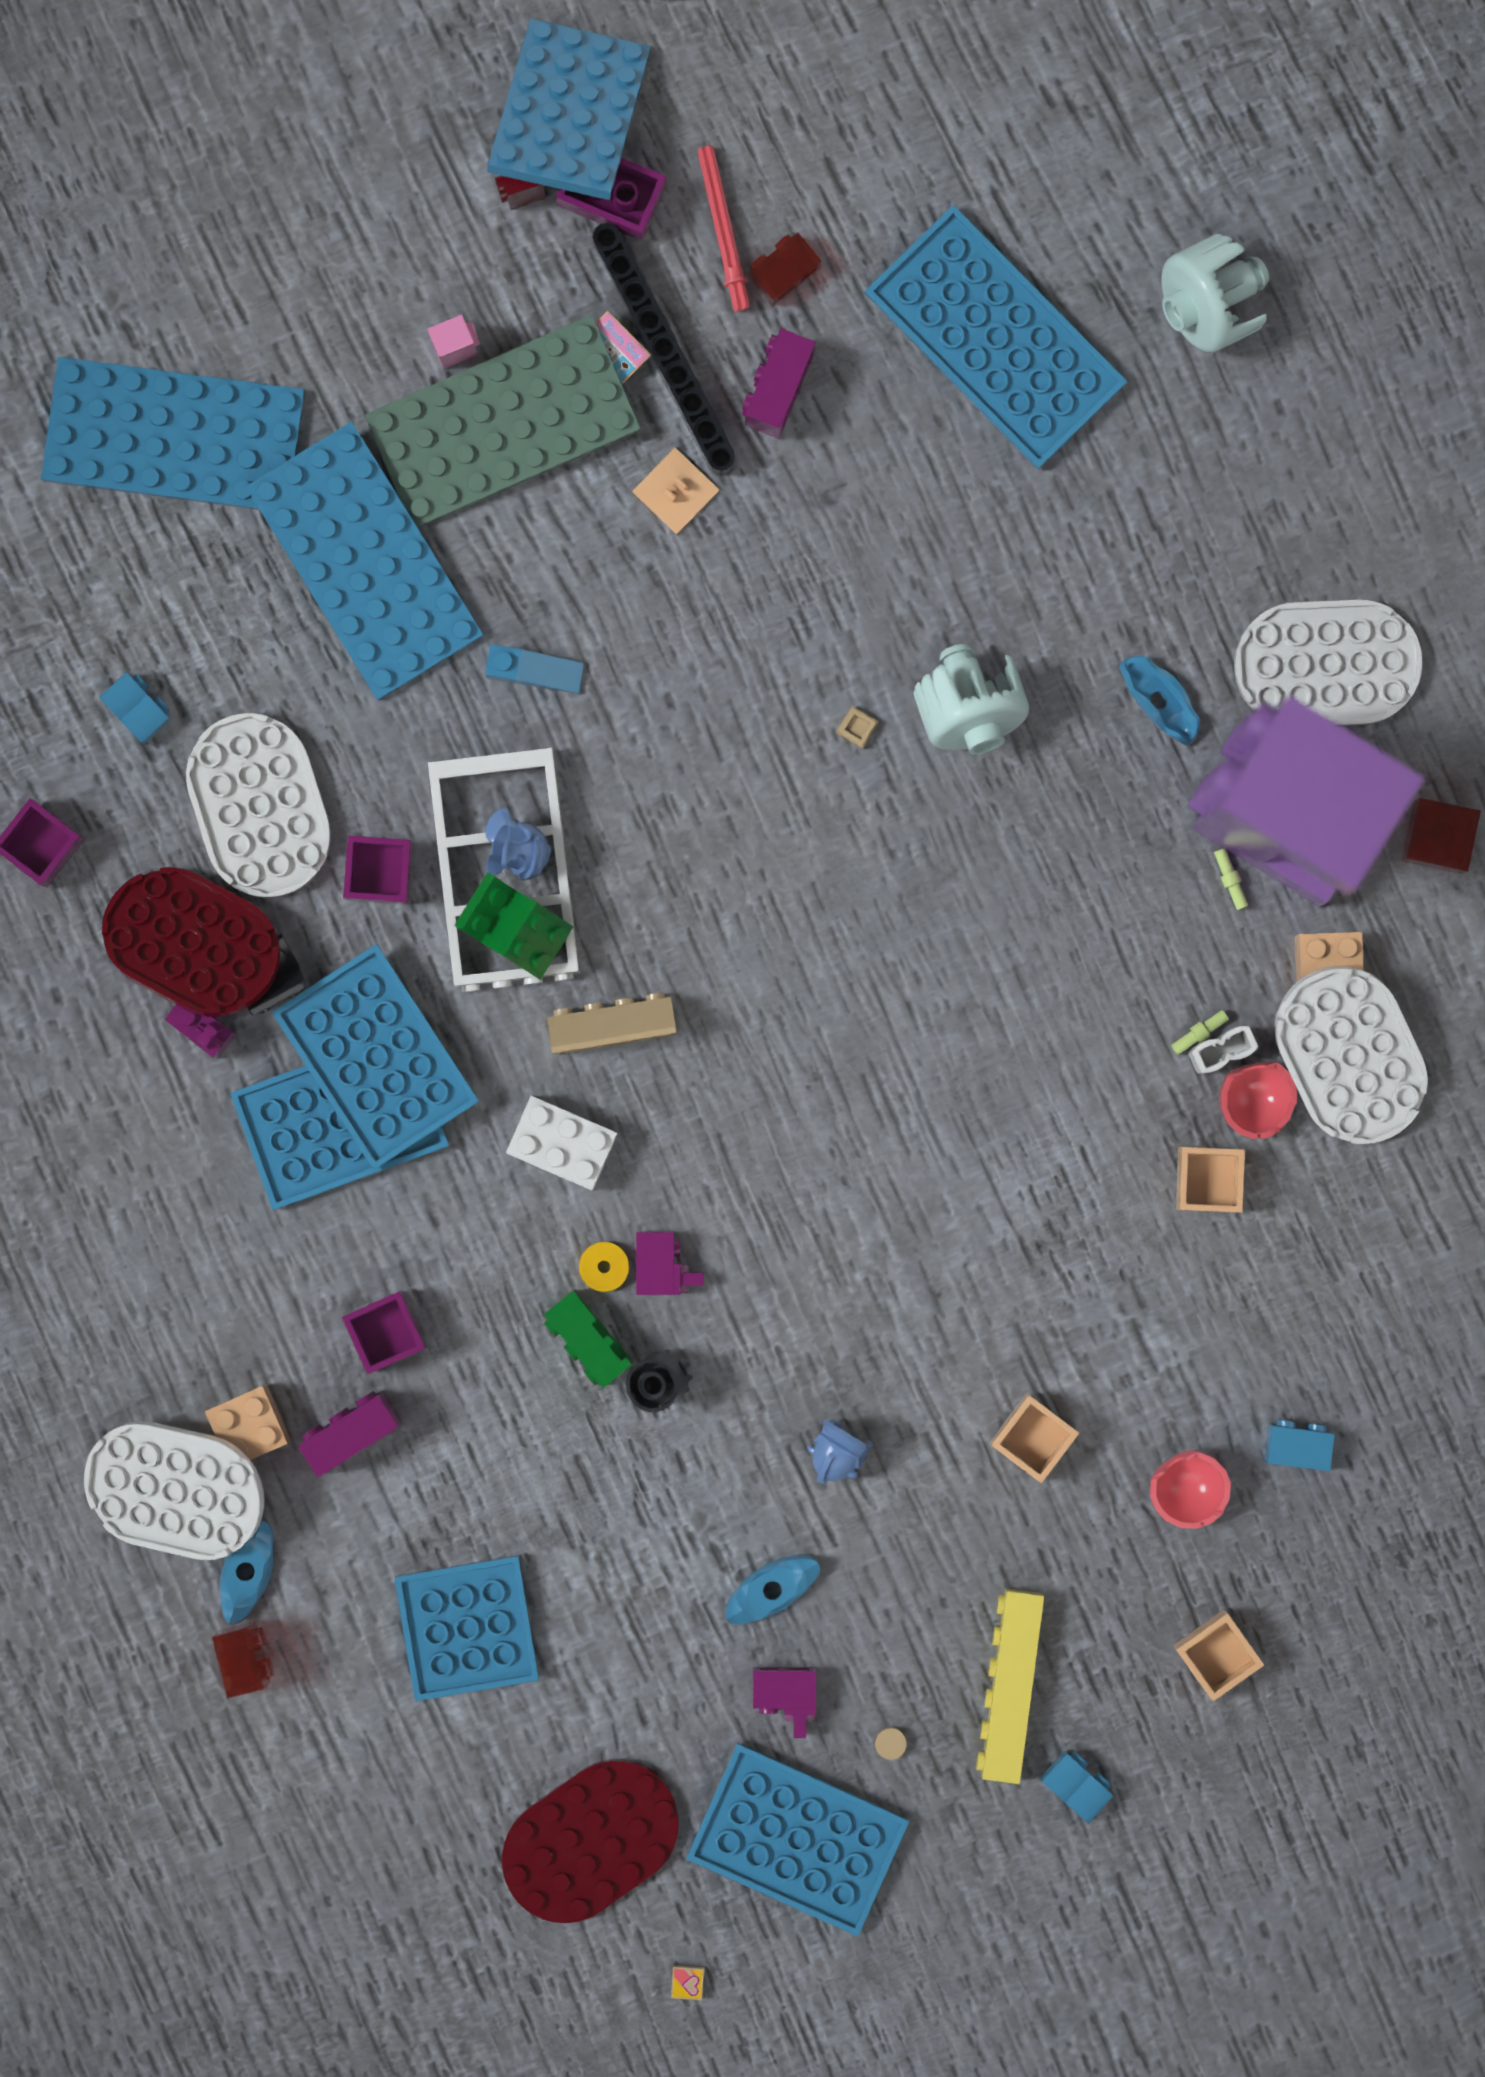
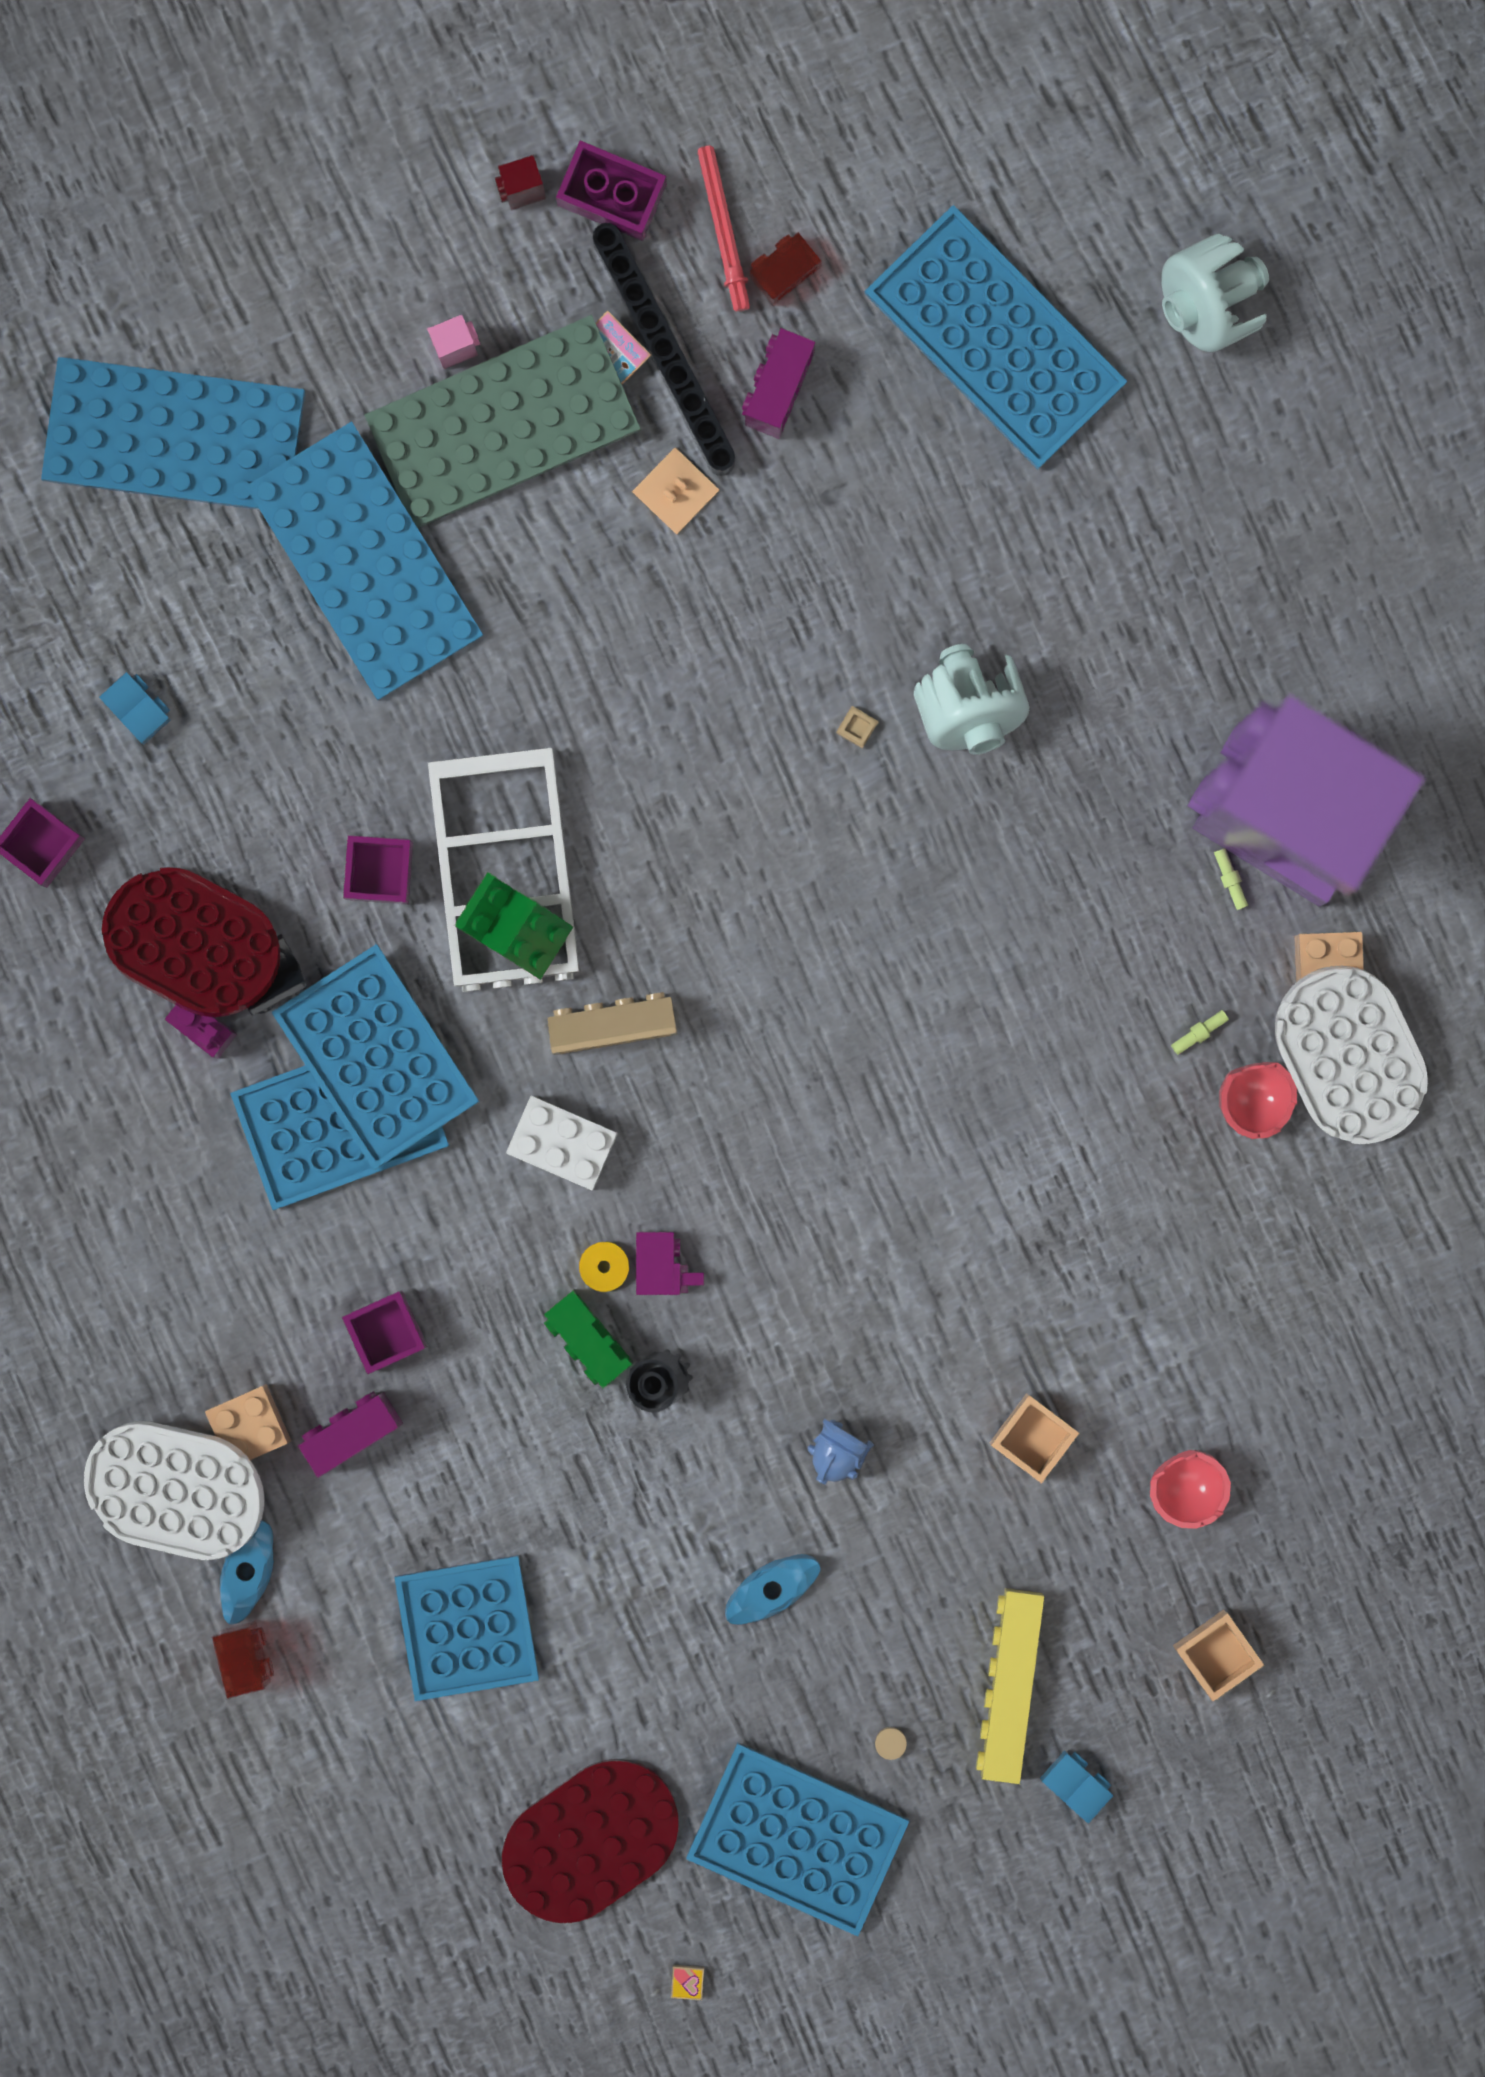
(258, 805): white plate -> none
(515, 846): medium blue helmet -> none
(533, 669): dark azure slope -> none
(569, 109): dark azure plate -> none
(788, 1690): magenta hinge -> none
(1146, 678): dark azure piece -> none
(1210, 1179): light nougat piece -> none
(1229, 1046): white brick -> none
(1299, 1446): dark azure brick -> none
(1334, 656): white plate -> none
(1440, 835): clear red brick -> none

